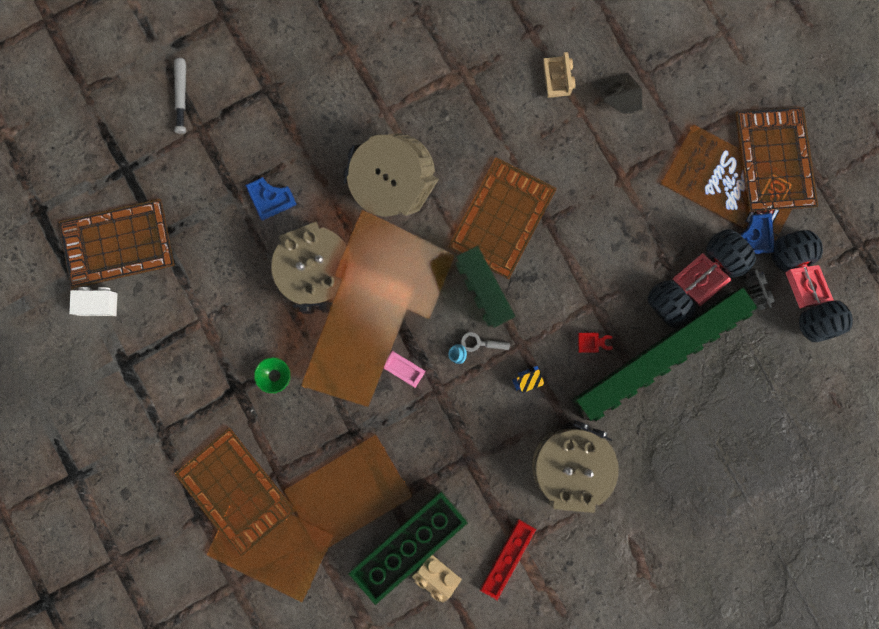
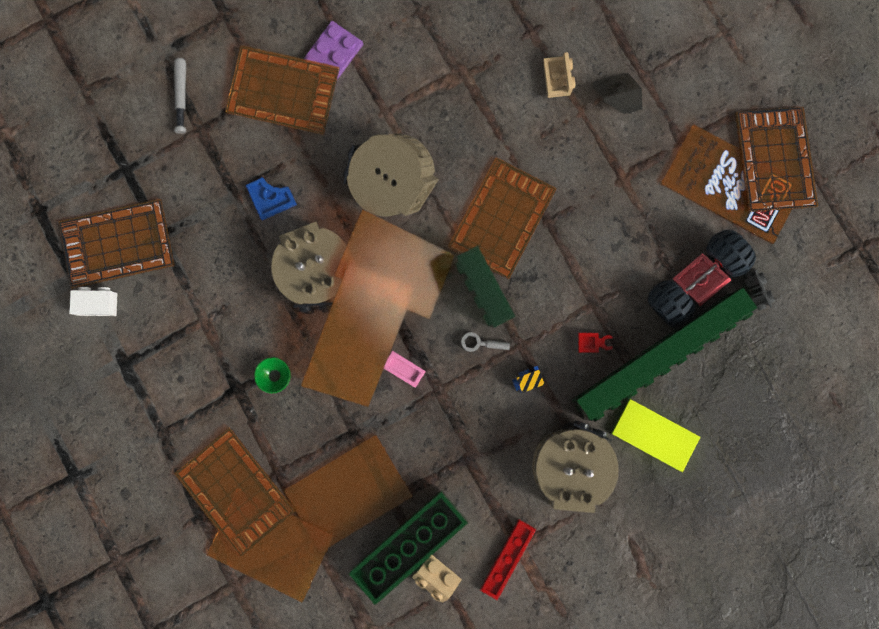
(282, 90): none -> clear orange piece
(335, 47): none -> medium lavender plate
(457, 354): medium azure plate -> none
(655, 435): none -> neon yellow tile
(760, 233): blue tile -> none
(827, 316): black plate -> none

